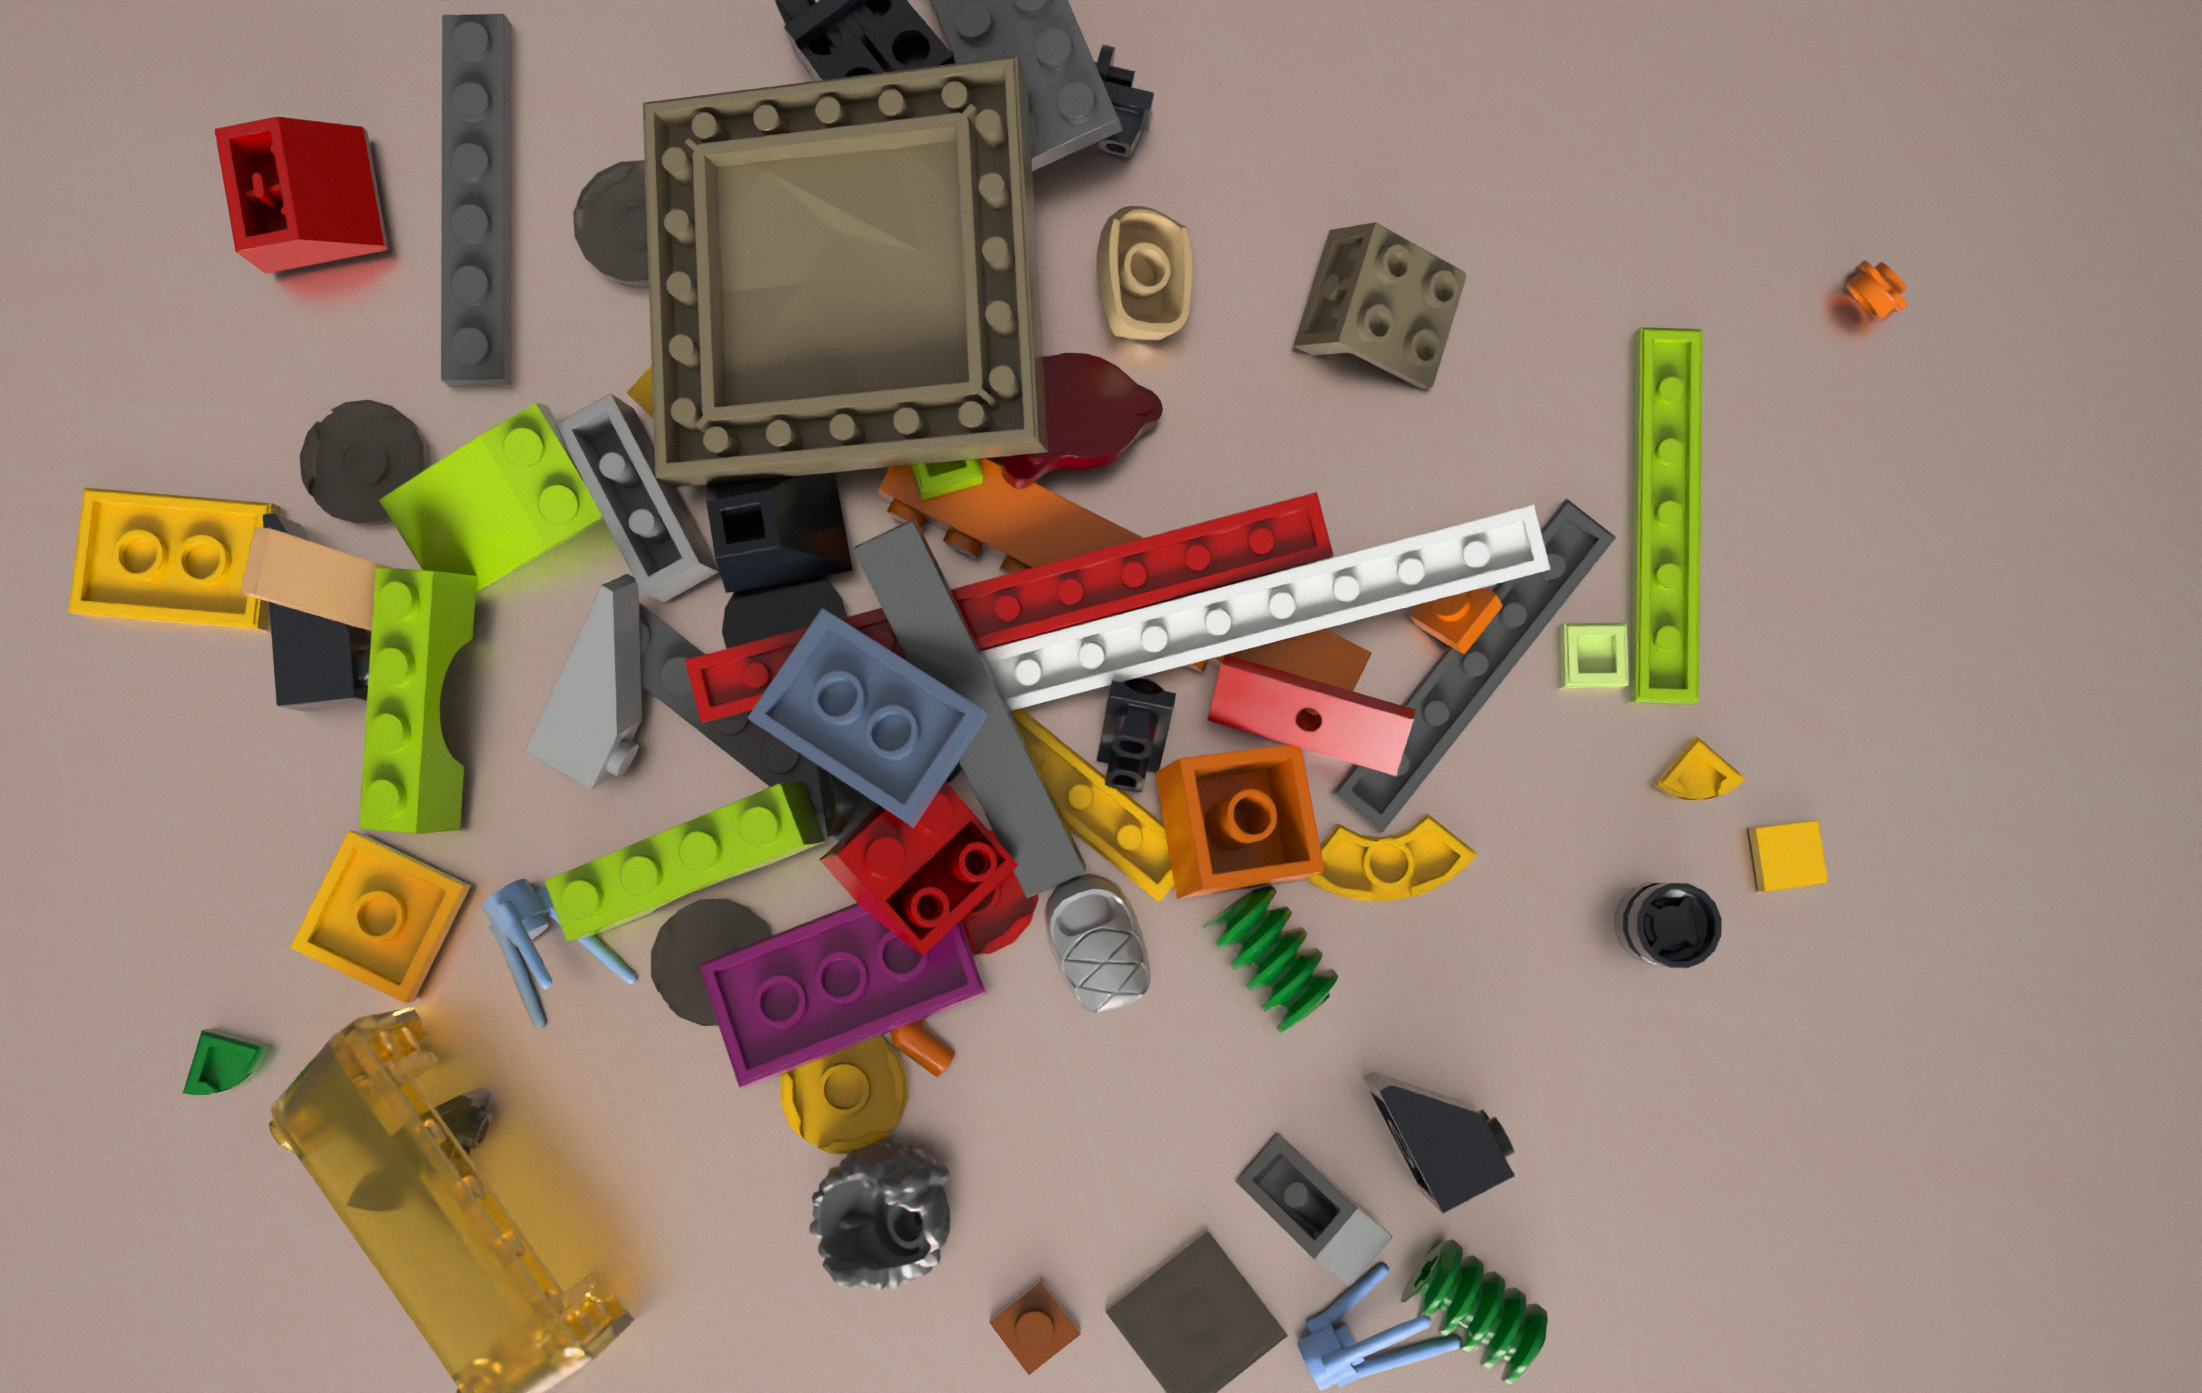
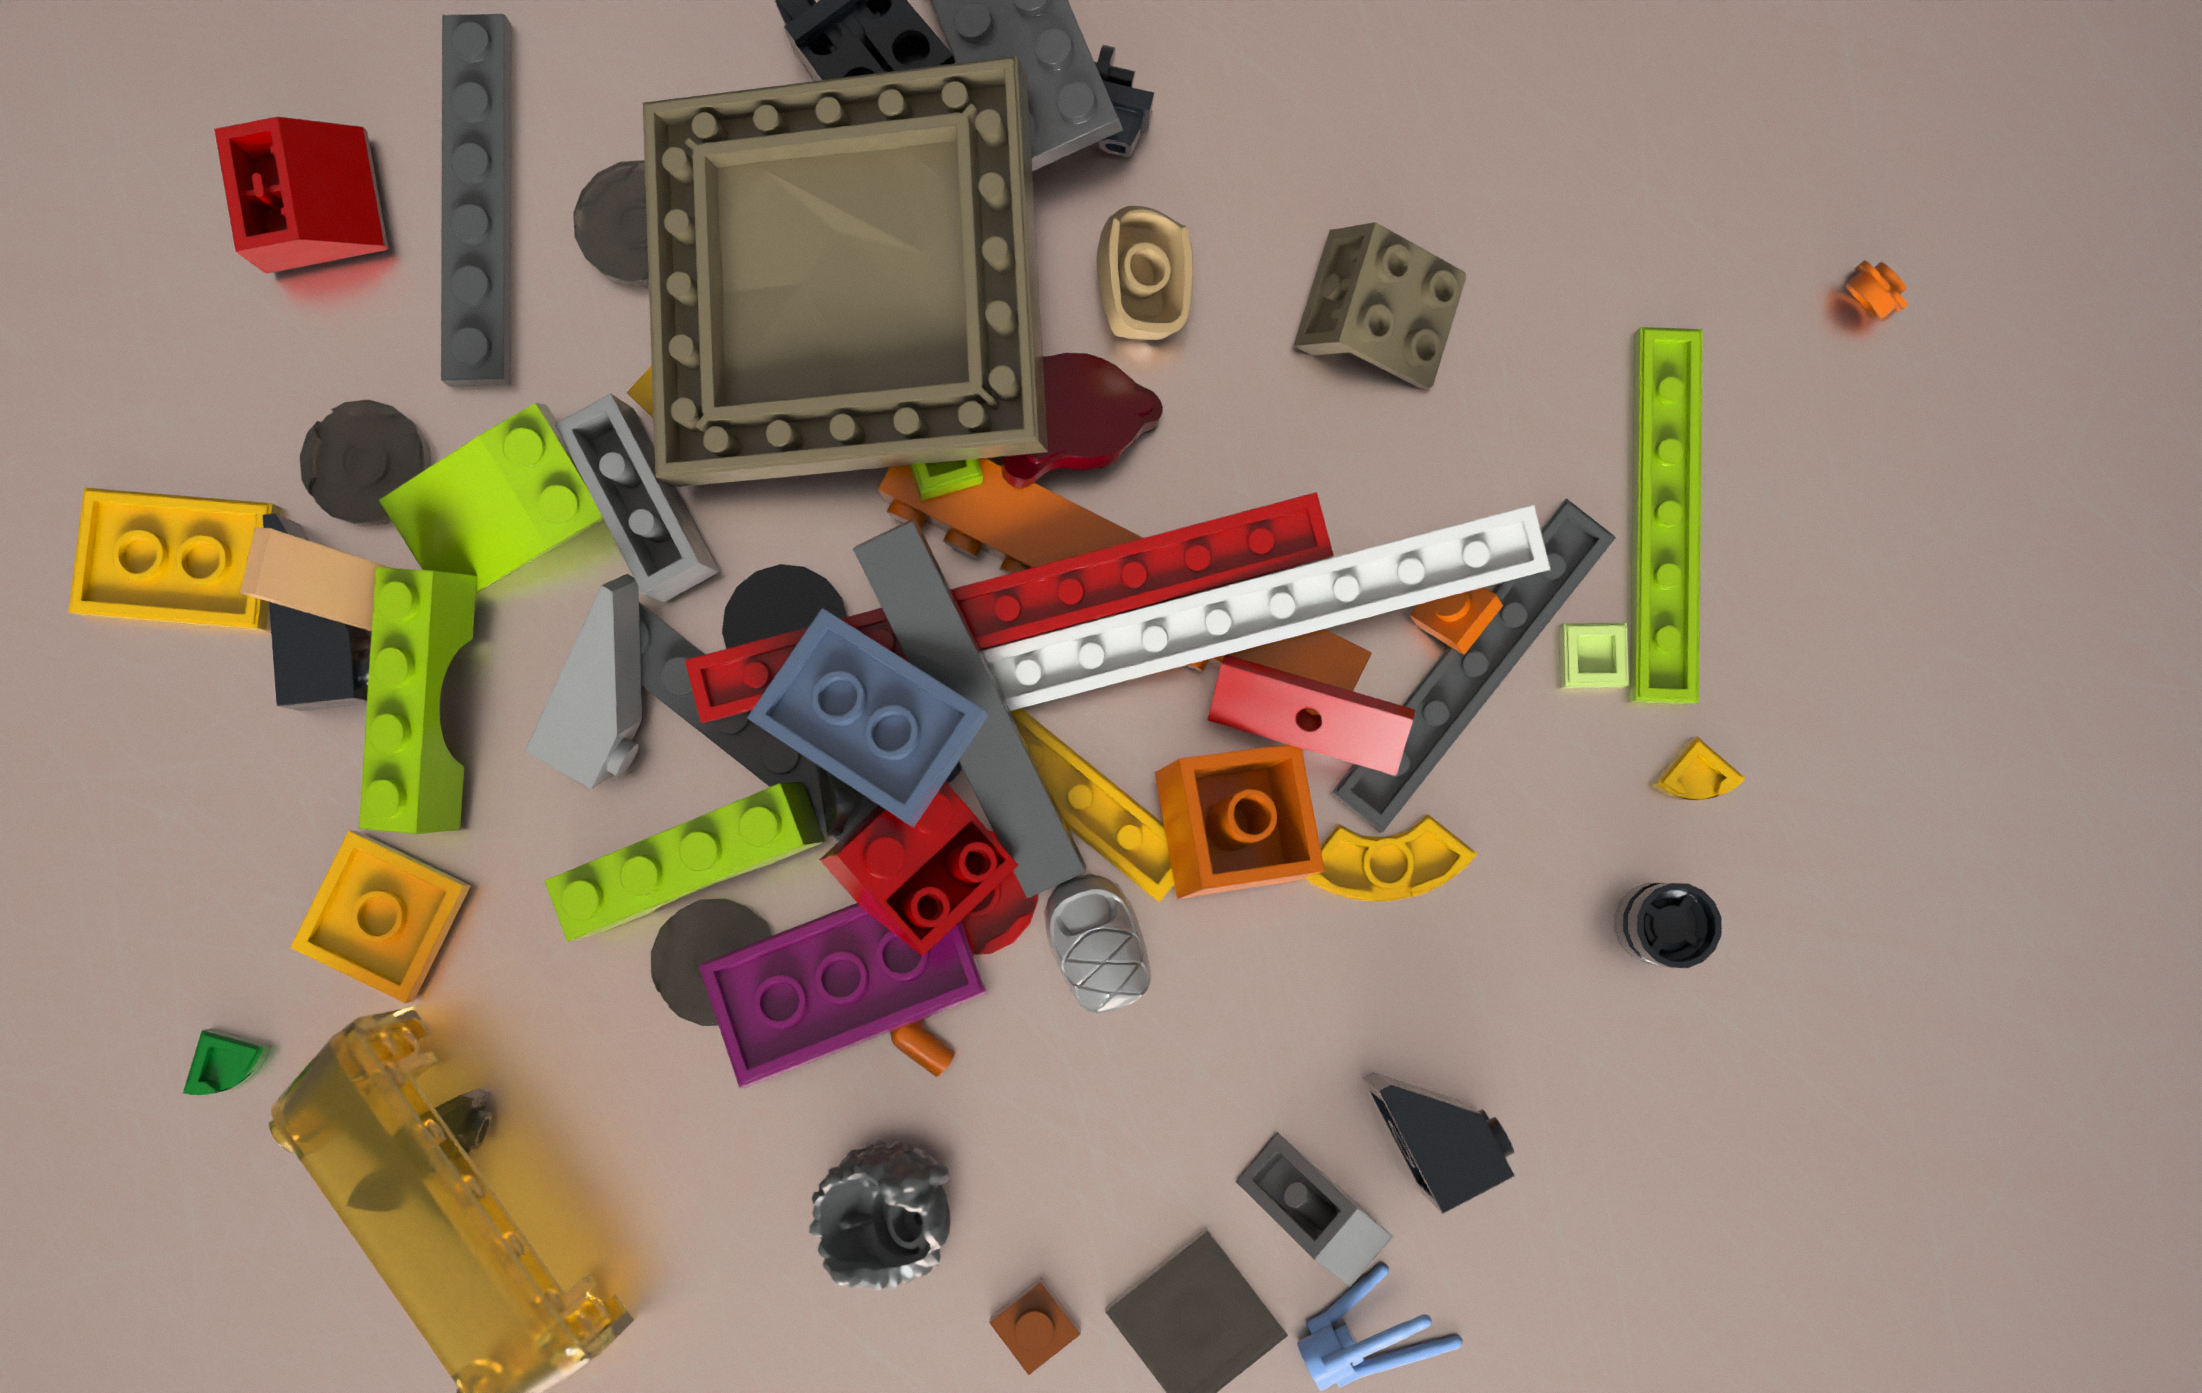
(517, 919): light blue plant -> none
(777, 530): black slope -> none
(847, 1096): yellow tile -> none
(1134, 732): black hips -> none
(1274, 956): green piece -> none
(1480, 1307): green piece -> none
(1788, 856): yellow tile -> none

